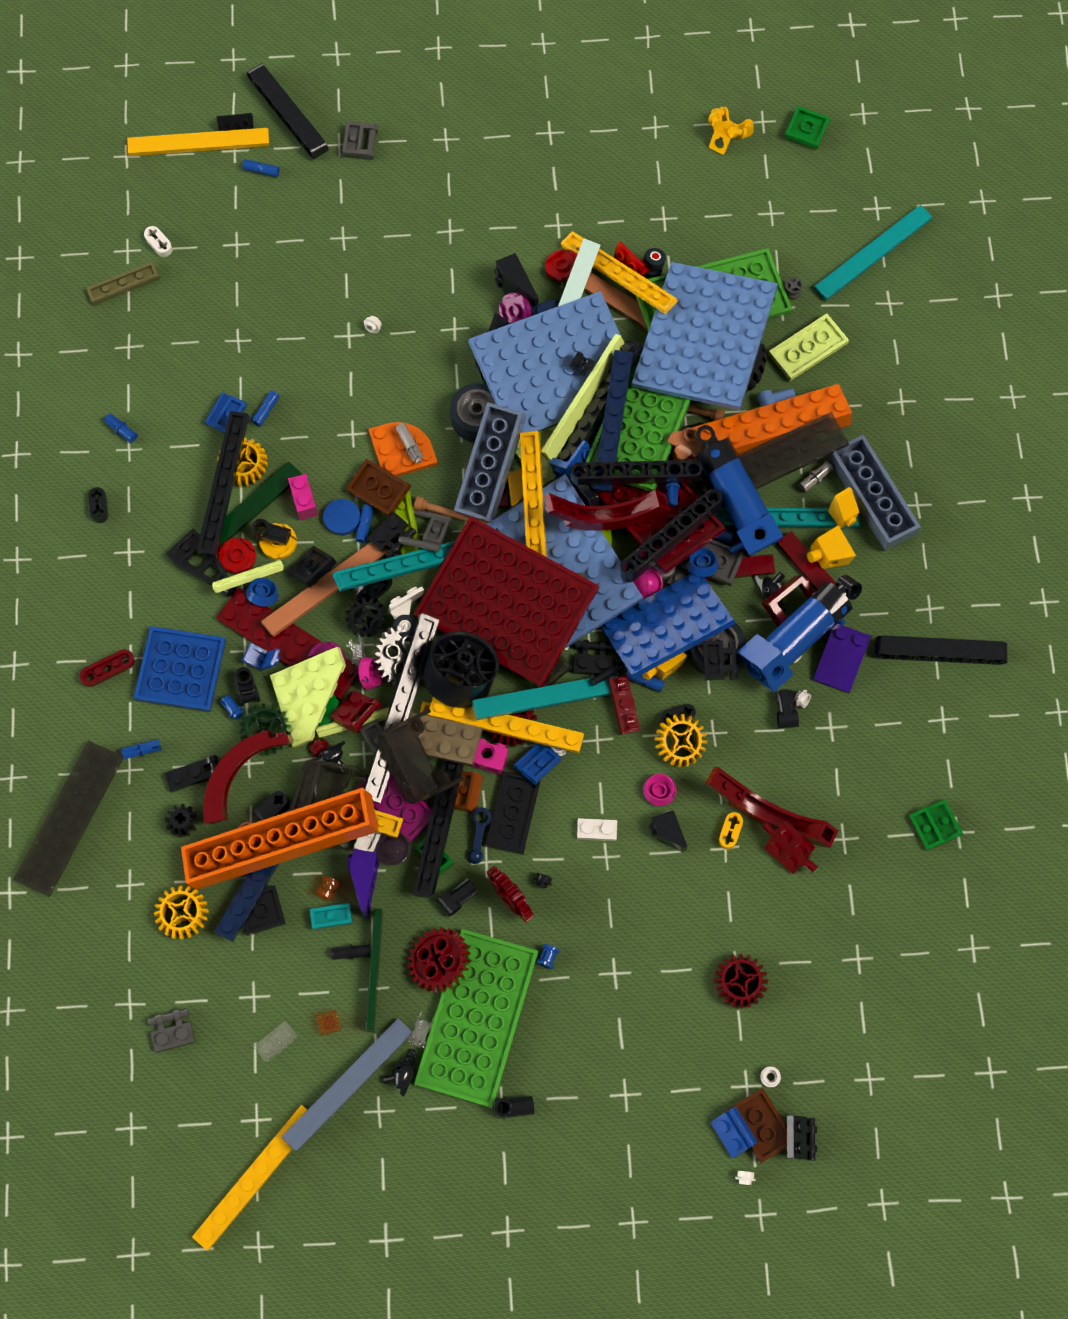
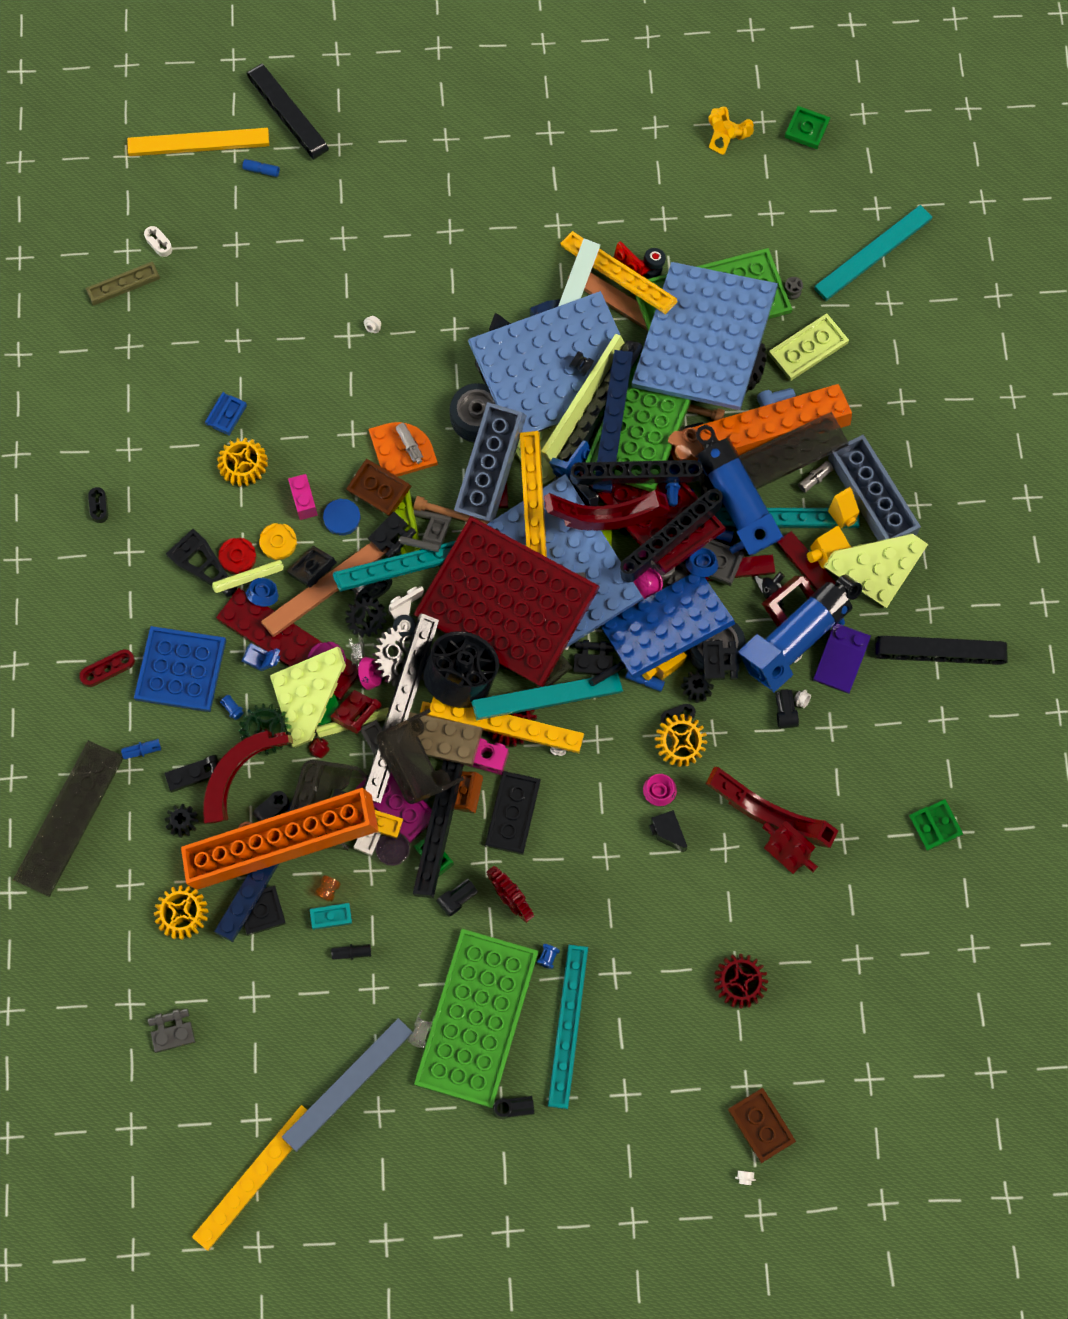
(120, 427): blue axle -> none
(223, 483): black plate -> none
(235, 122): black hinge -> none
(247, 689): black piece -> none
(258, 501): dark green tile -> none
(265, 409): blue piece -> none
(272, 533): black piece -> none
(275, 1041): clear plate -> none
(328, 1022): clear orange plate -> none
(332, 753): black piece -> none
(354, 137): dark grey plate -> none
(364, 872): dark purple slope -> none
(365, 520): blue piece -> none
(374, 970): dark green tile -> none
(402, 1073): black piece -> none
(423, 969): dark red gear -> none
(475, 855): dark blue piece -> none
(513, 278): black slope -> none
(515, 307): magenta tile -> none
(515, 487): yellow slope -> none
(537, 763): blue plate -> none
(543, 880): black plate -> none
(559, 265): red tile -> none
(568, 1027): none -> teal tile
(597, 829): white plate -> none
(624, 704): dark red plate -> none
(701, 692): none -> black gear
(734, 1132): blue plate -> none
(735, 832): yellow beam -> none
(770, 1070): white plate -> none
(796, 1138): black plate -> none
(878, 565): none -> yellowish green plate

